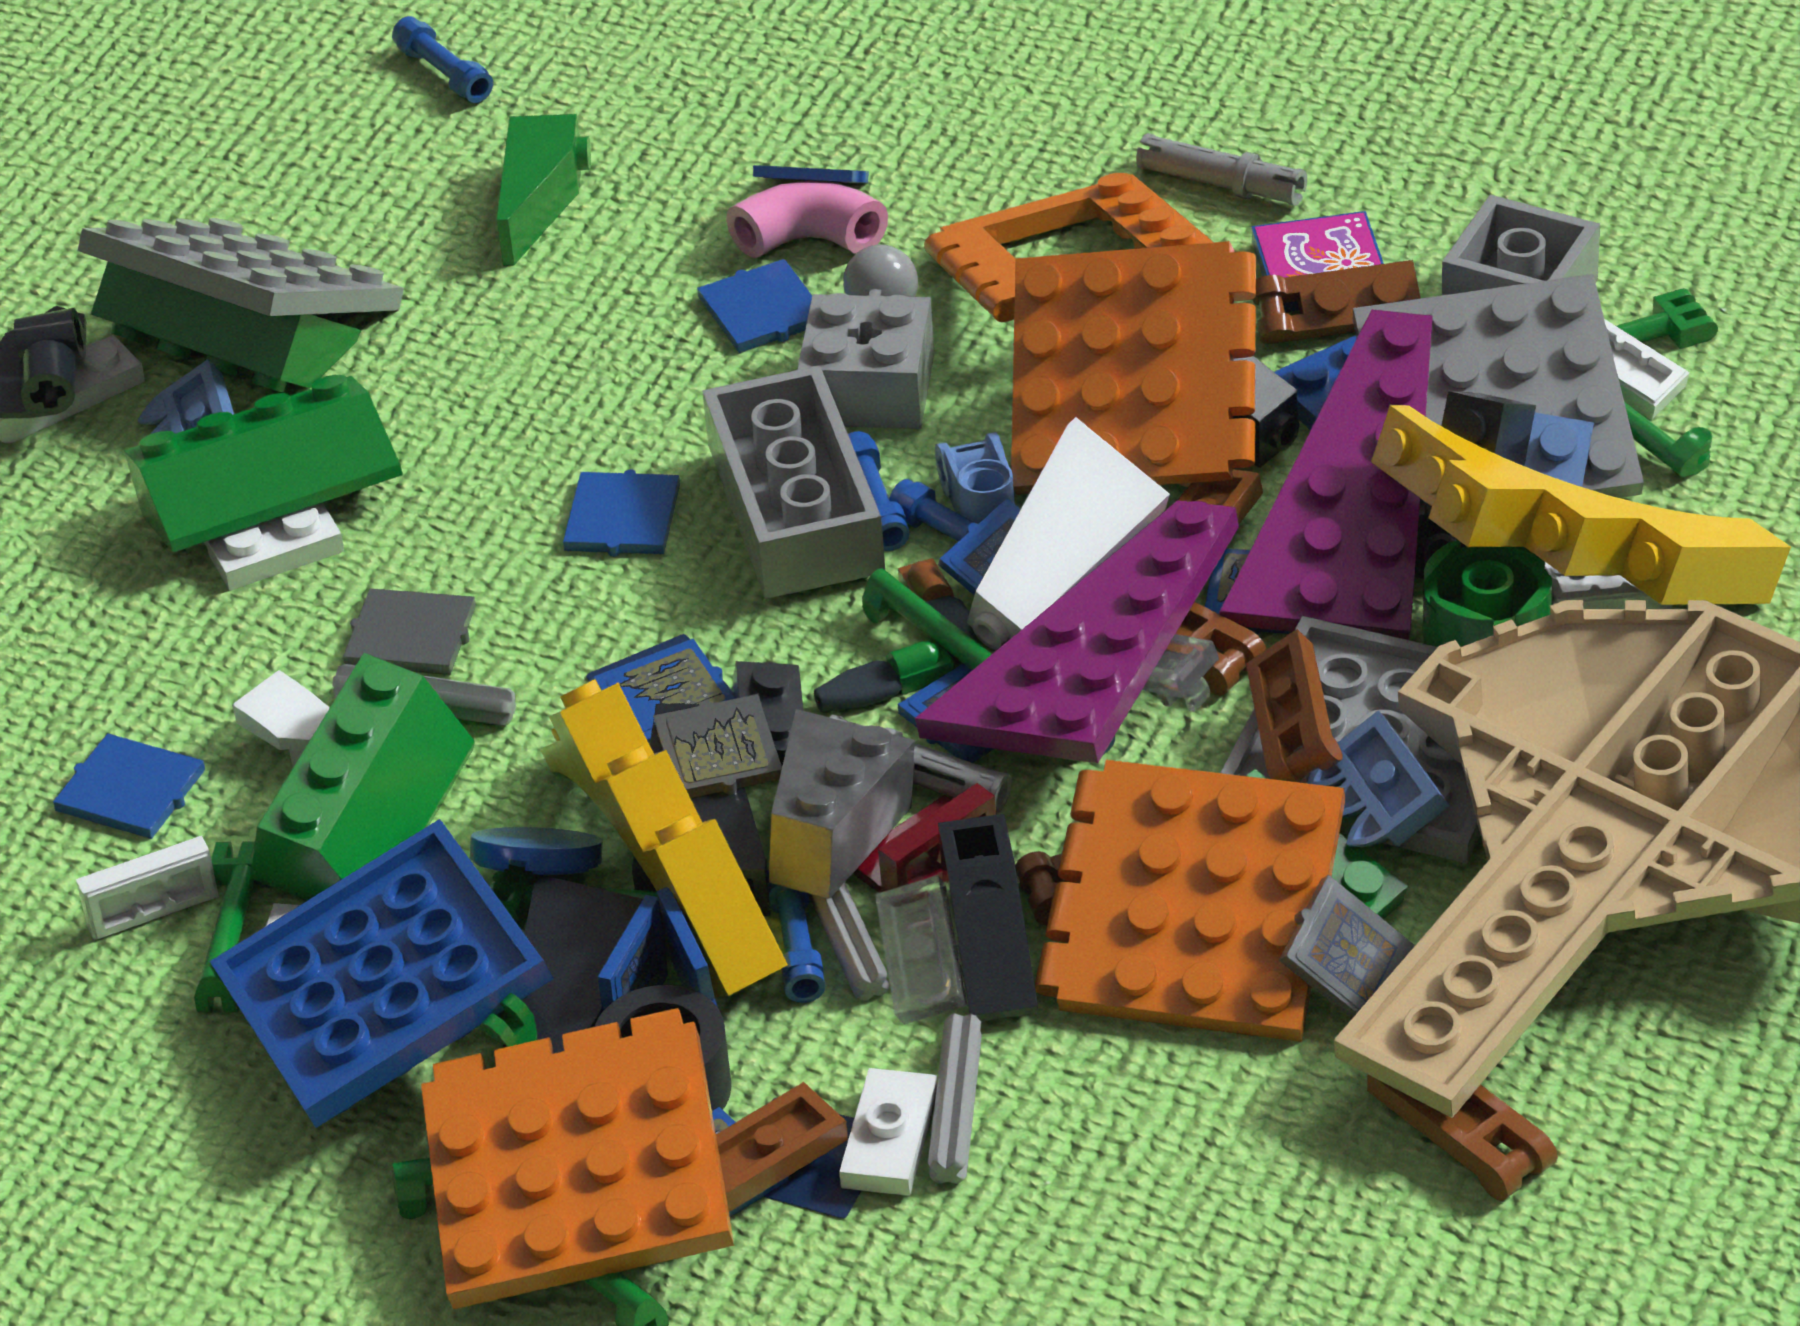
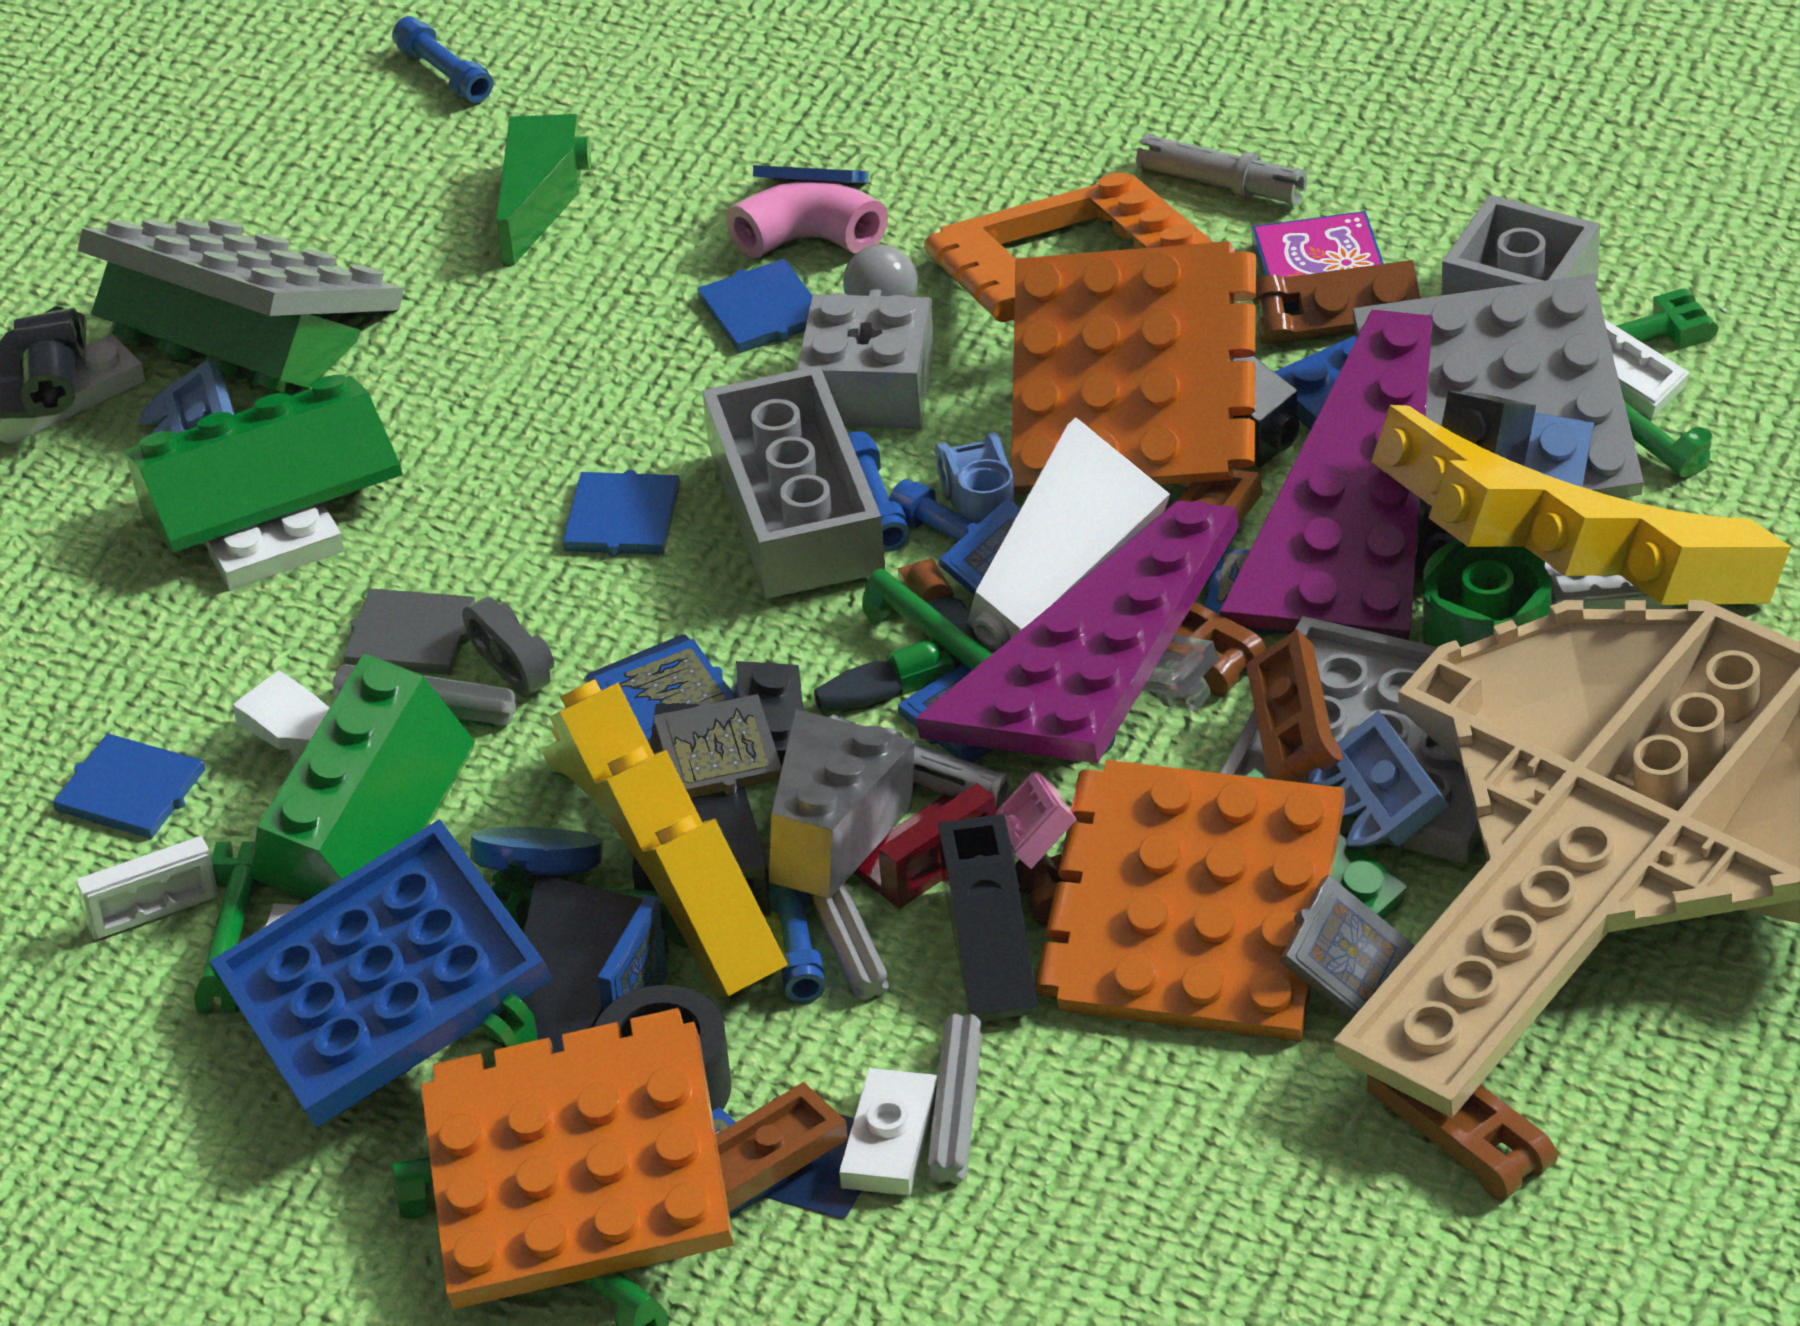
(507, 646): none -> dark grey plate
(683, 948): blue piece -> none
(920, 950): clear plate -> none
(1035, 818): none -> bright pink plate

